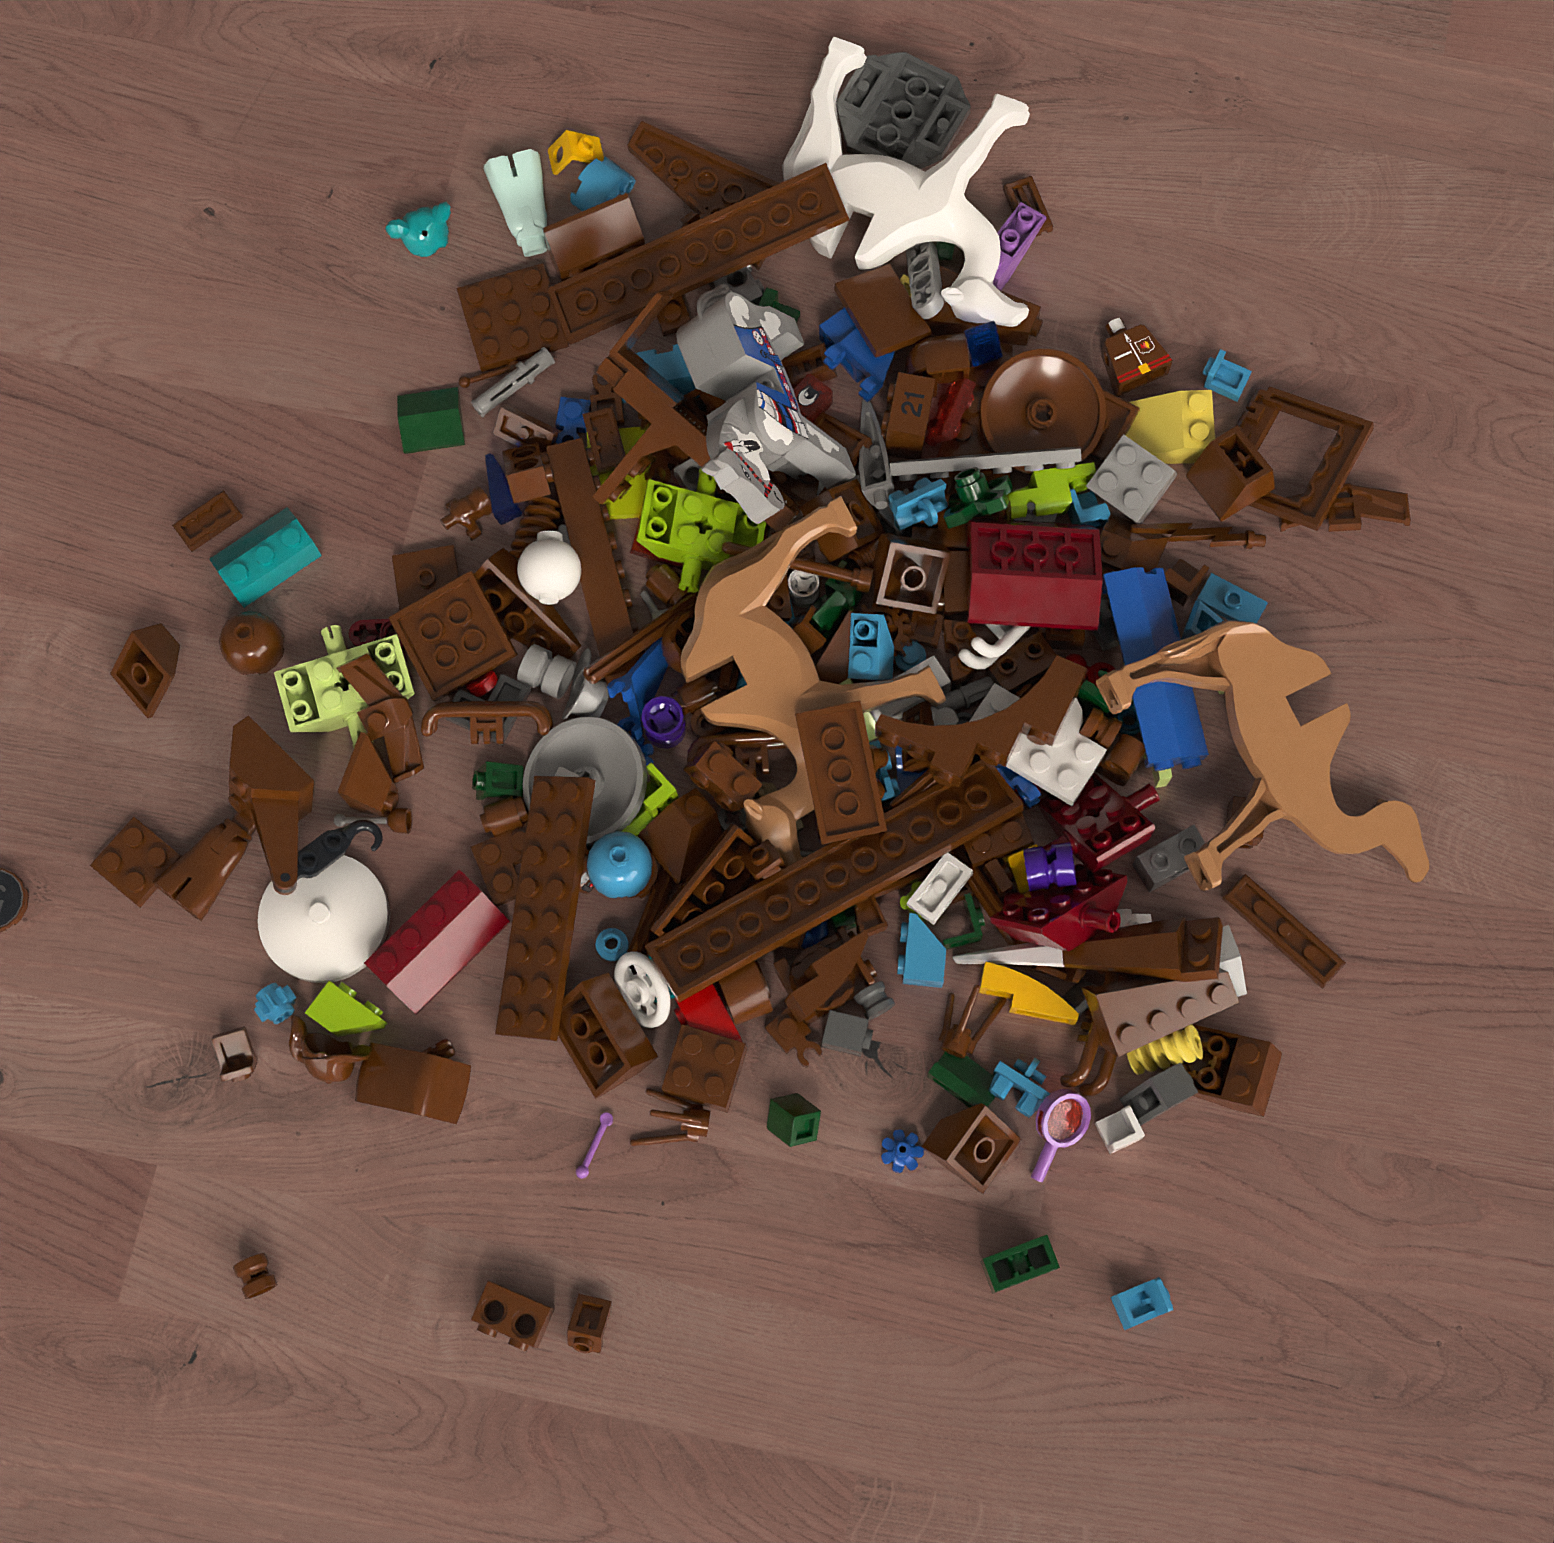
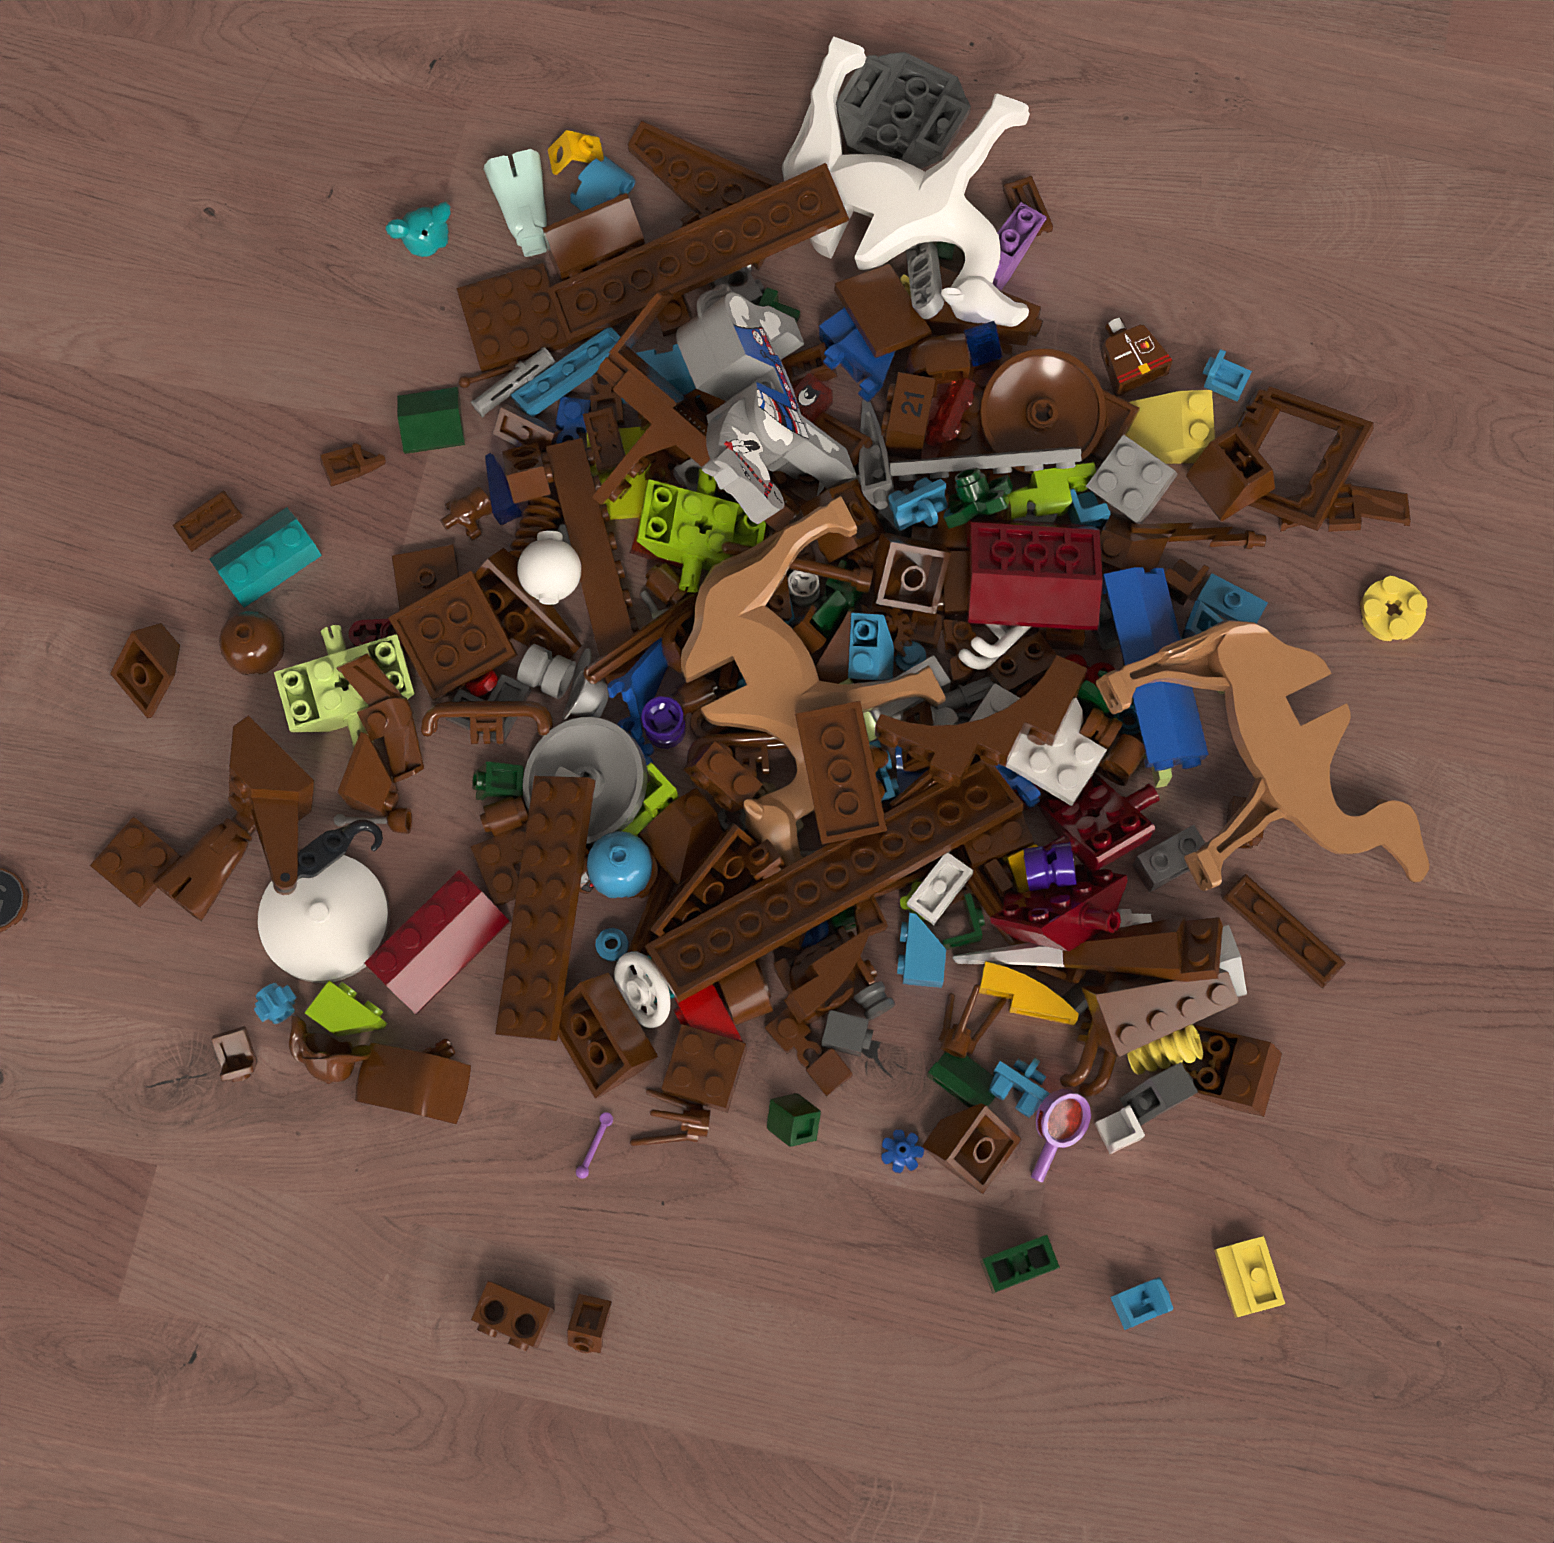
(255, 1275): reddish brown wheel -> none
(349, 464): none -> reddish brown slope
(565, 374): none -> dark azure plate
(829, 1072): none -> reddish brown slope
(1249, 1276): none -> light yellow plate
(1405, 596): none -> light yellow plate

